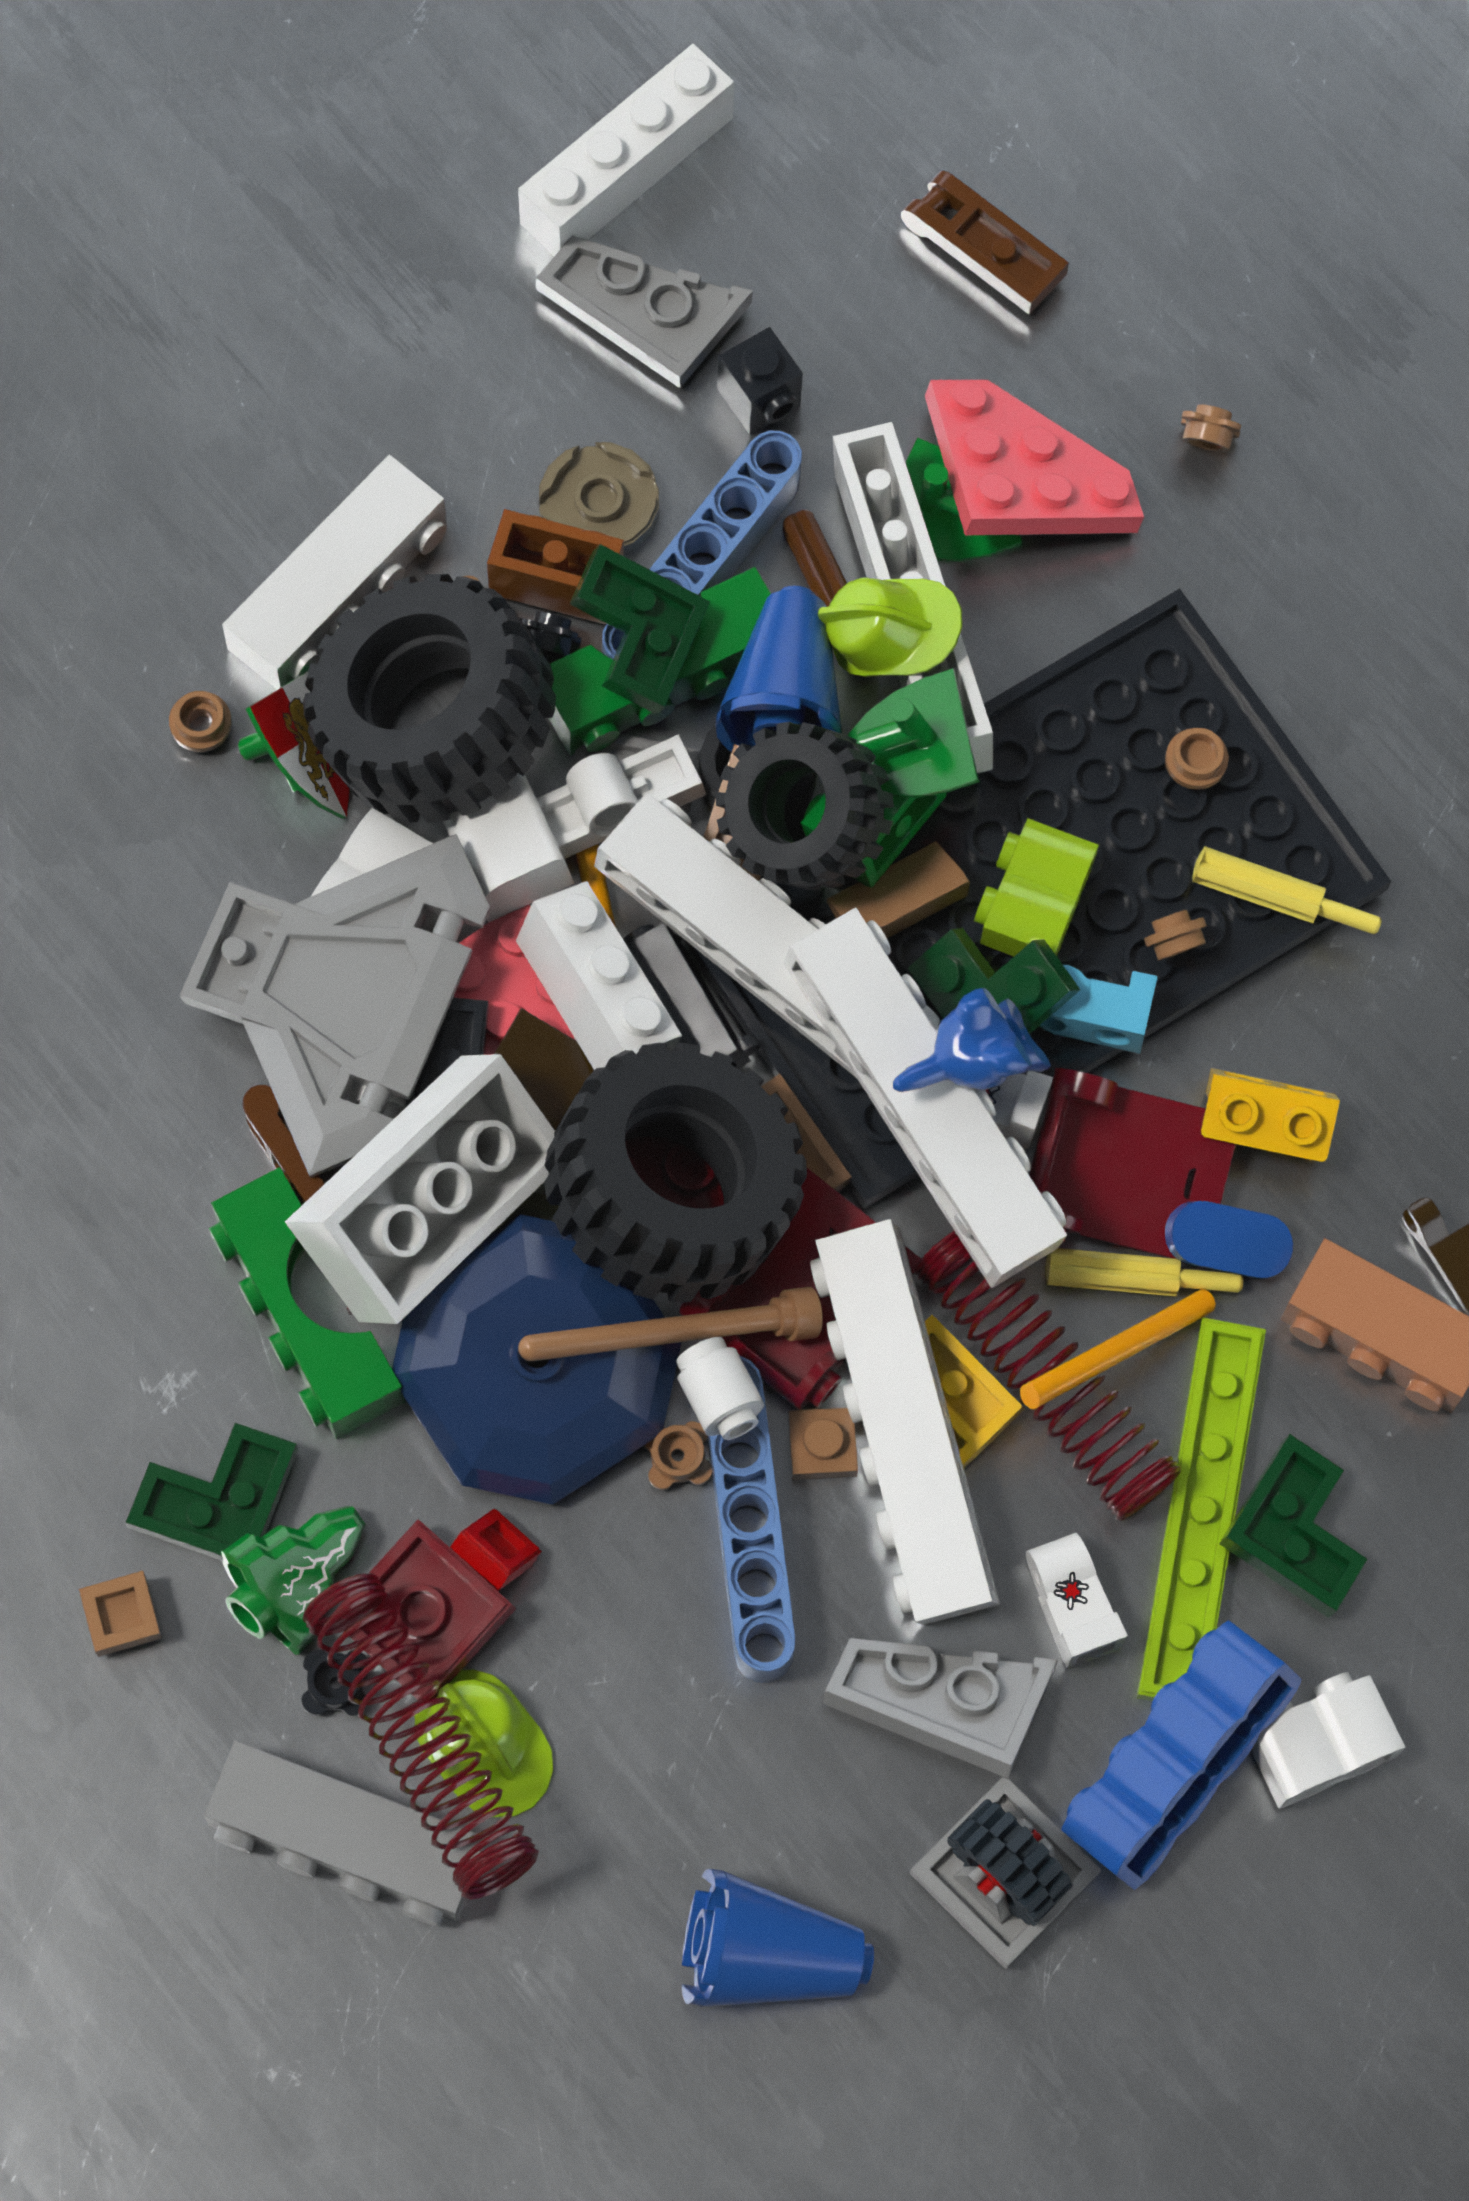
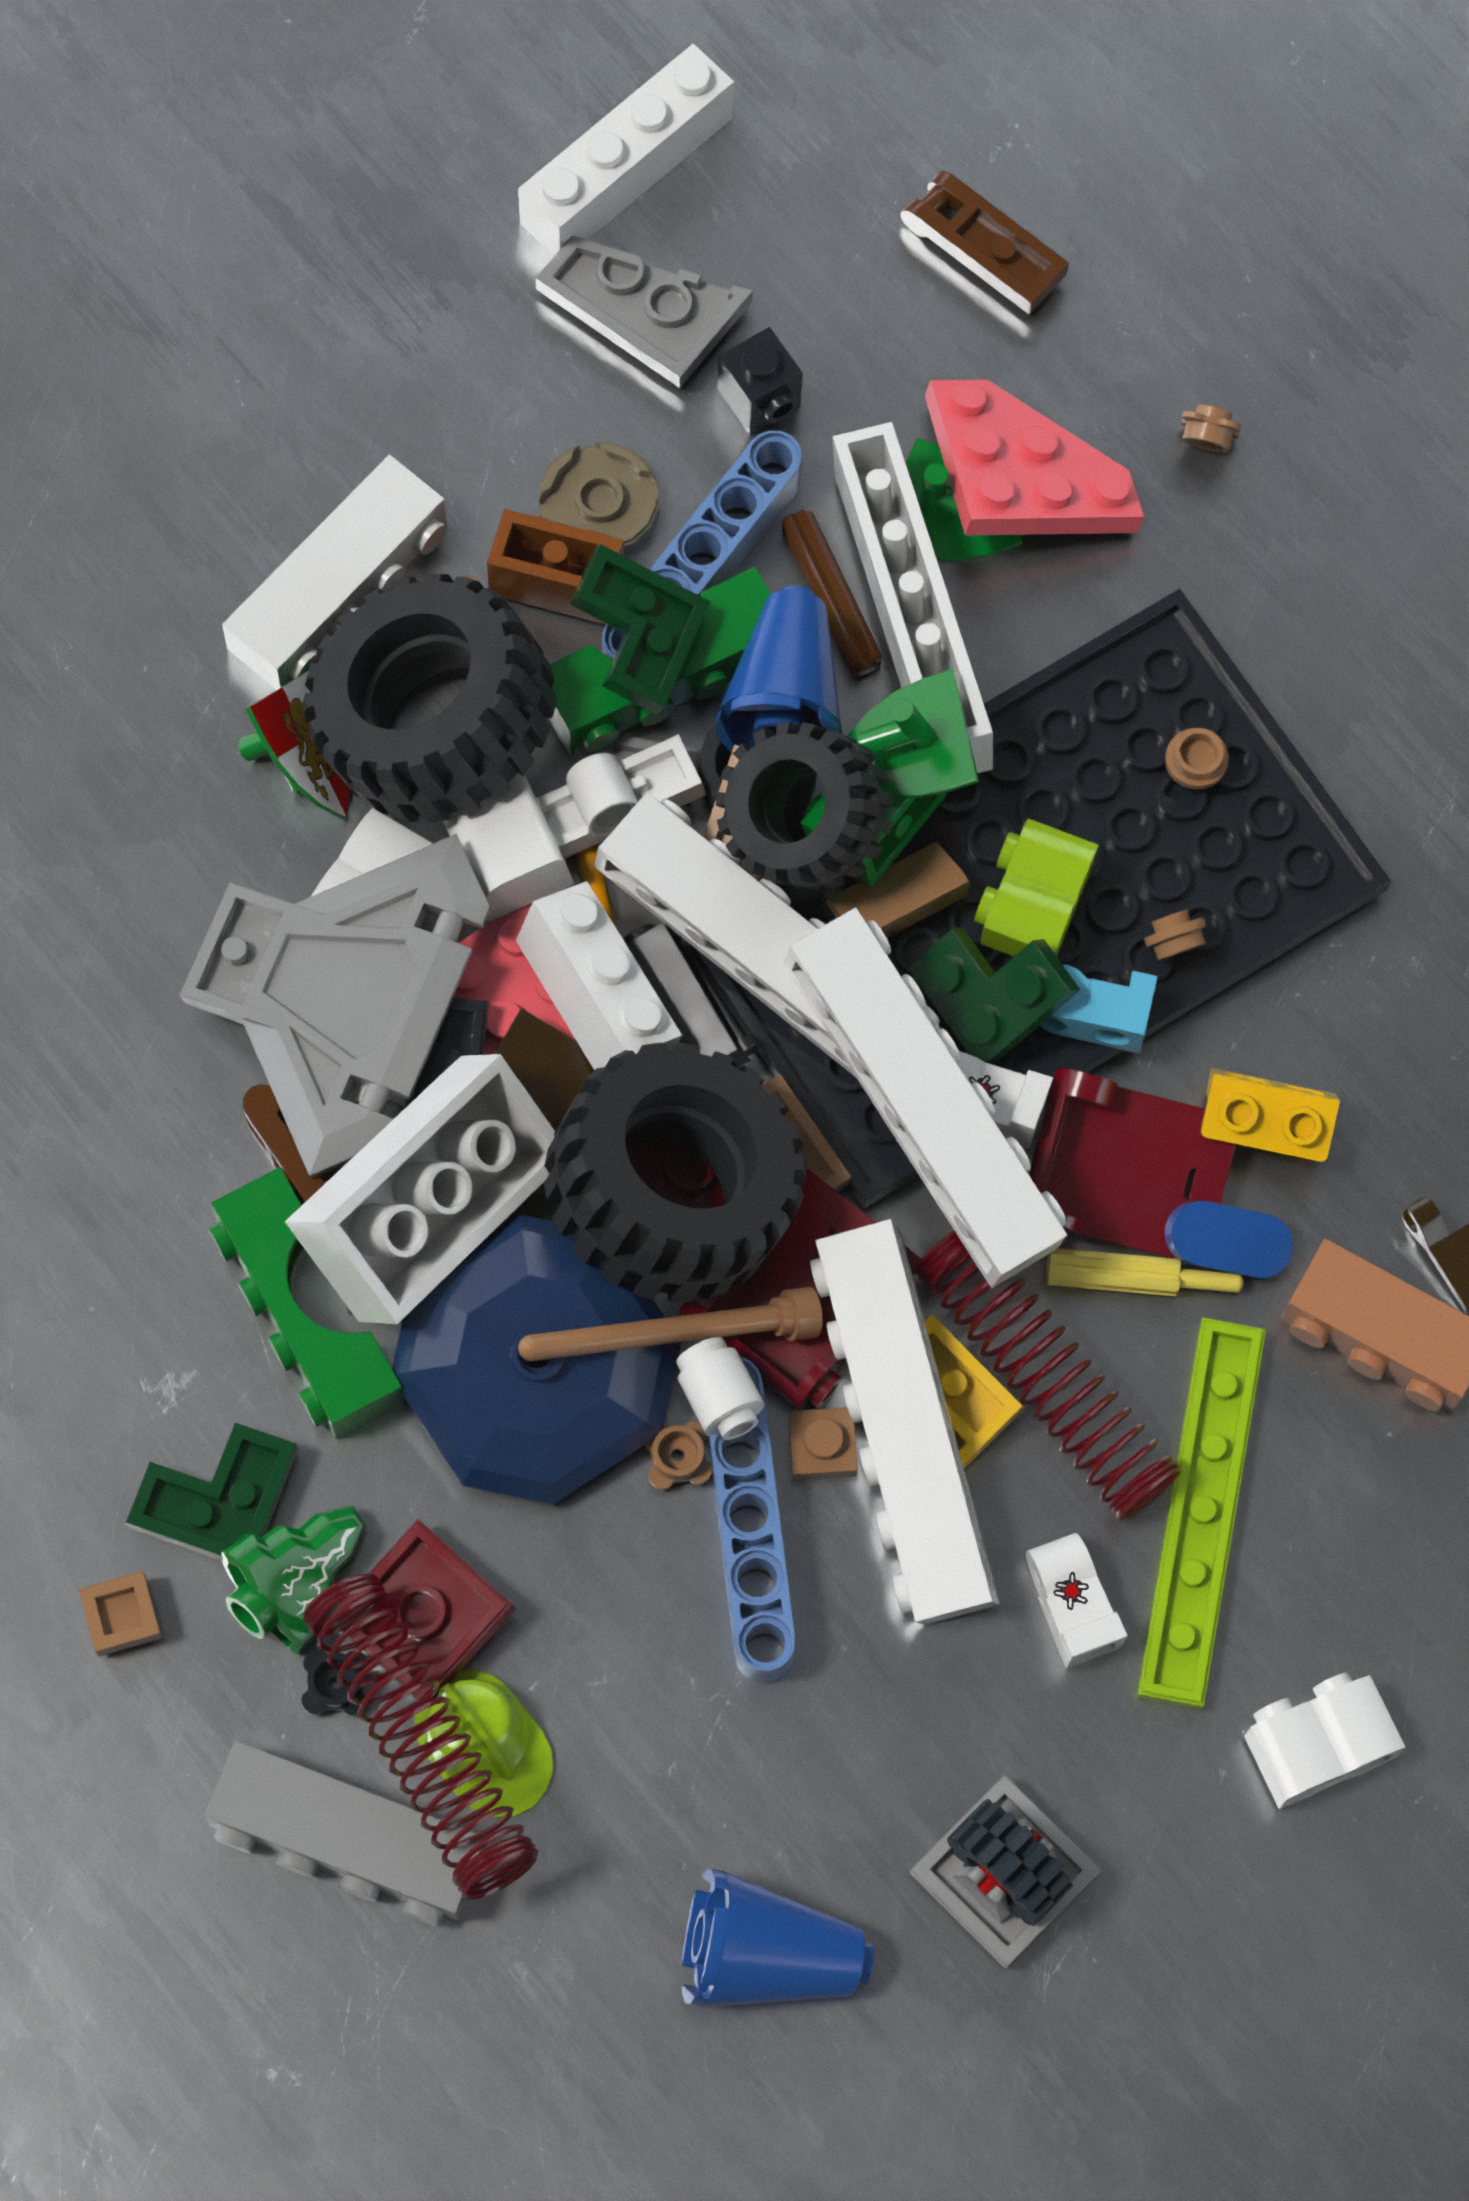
(197, 705): medium nougat plate -> none
(496, 1549): red tile -> none
(552, 633): black plate -> none
(892, 626): lime piece -> none
(948, 1702): light grey wing -> none
(977, 1047): blue animal -> none
(1117, 1349): light orange bar -> none
(1186, 1748): blue brick -> none
(1276, 890): light yellow axle -> none
(1278, 1530): dark green plate -> none

